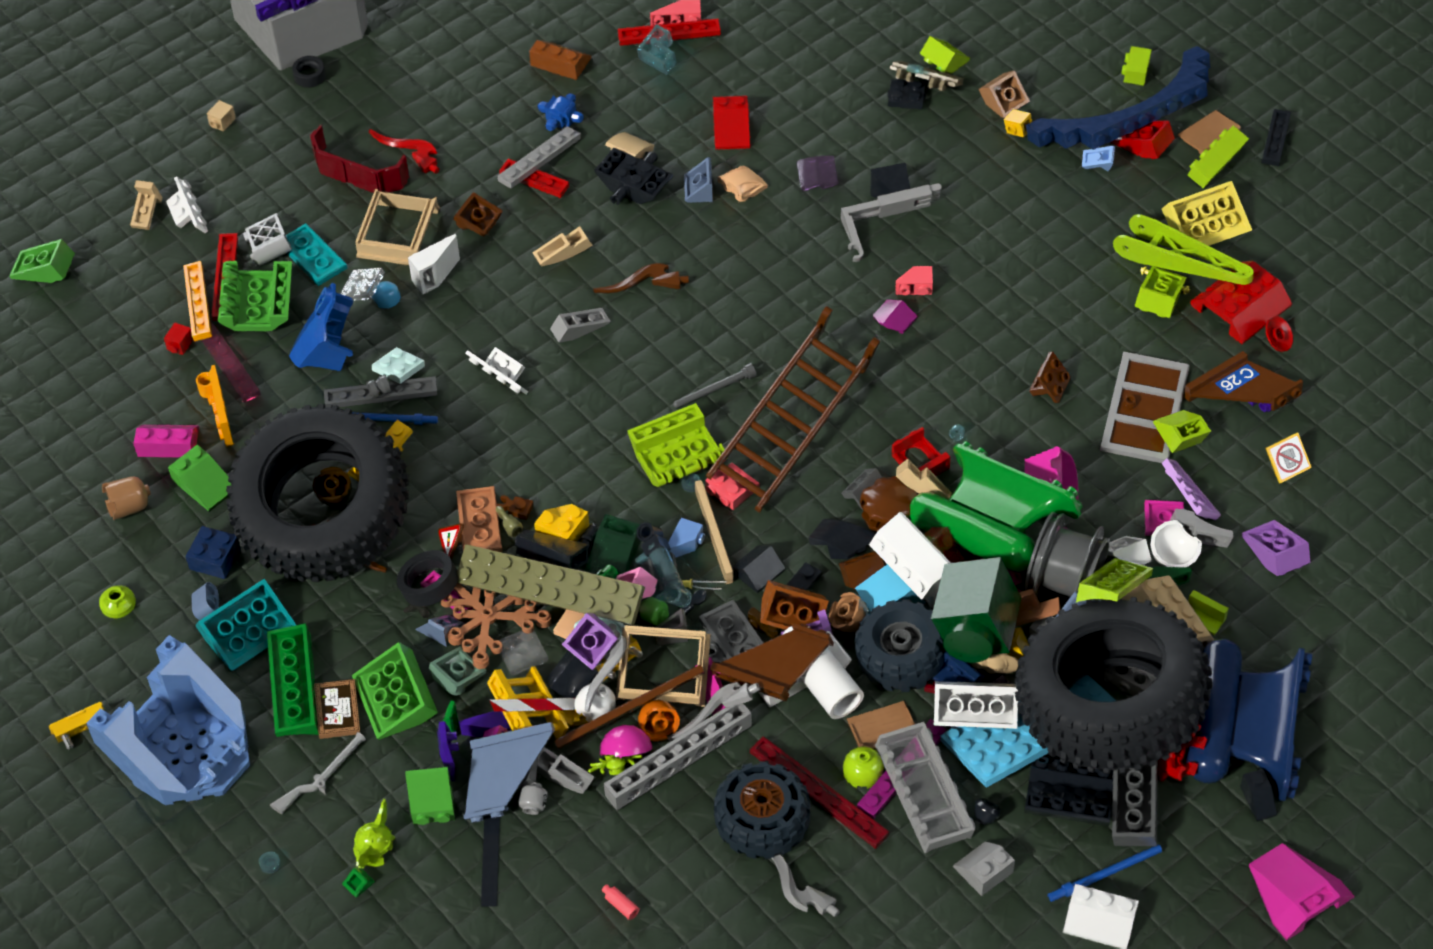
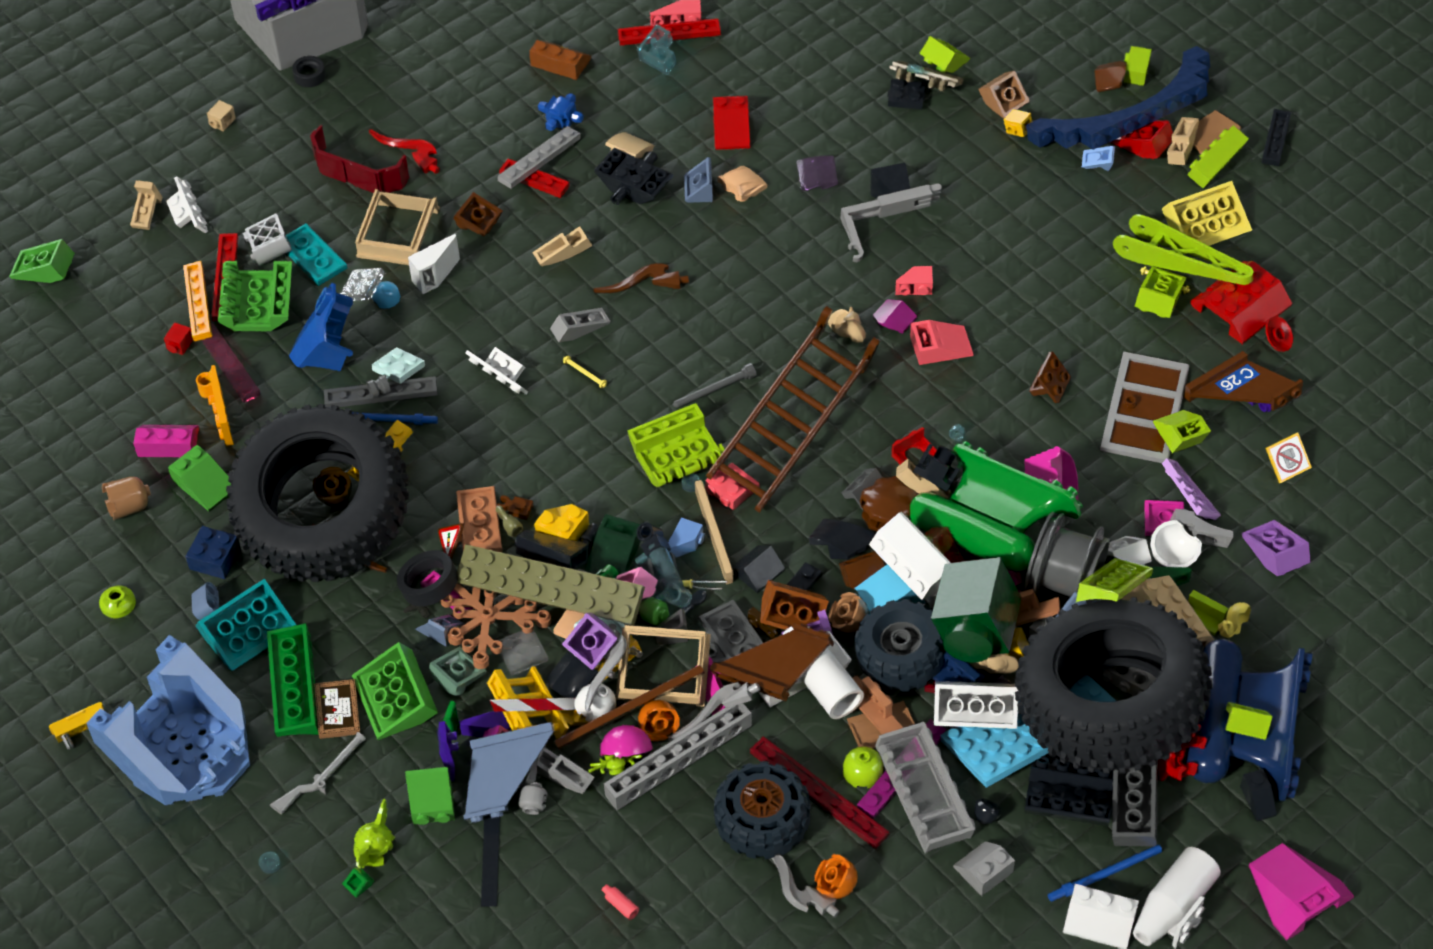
(567, 360): none -> light yellow axle
(836, 877): none -> orange cylinder
(847, 325): none -> tan piece
(877, 706): none -> nougat bracket
(938, 467): none -> black panel
(939, 341): none -> coral slope
(1110, 75): none -> reddish brown slope
(1177, 898): none -> white piece
(1182, 141): none -> tan slope
(1236, 615): none -> light yellow hair
(1248, 720): none -> lime panel

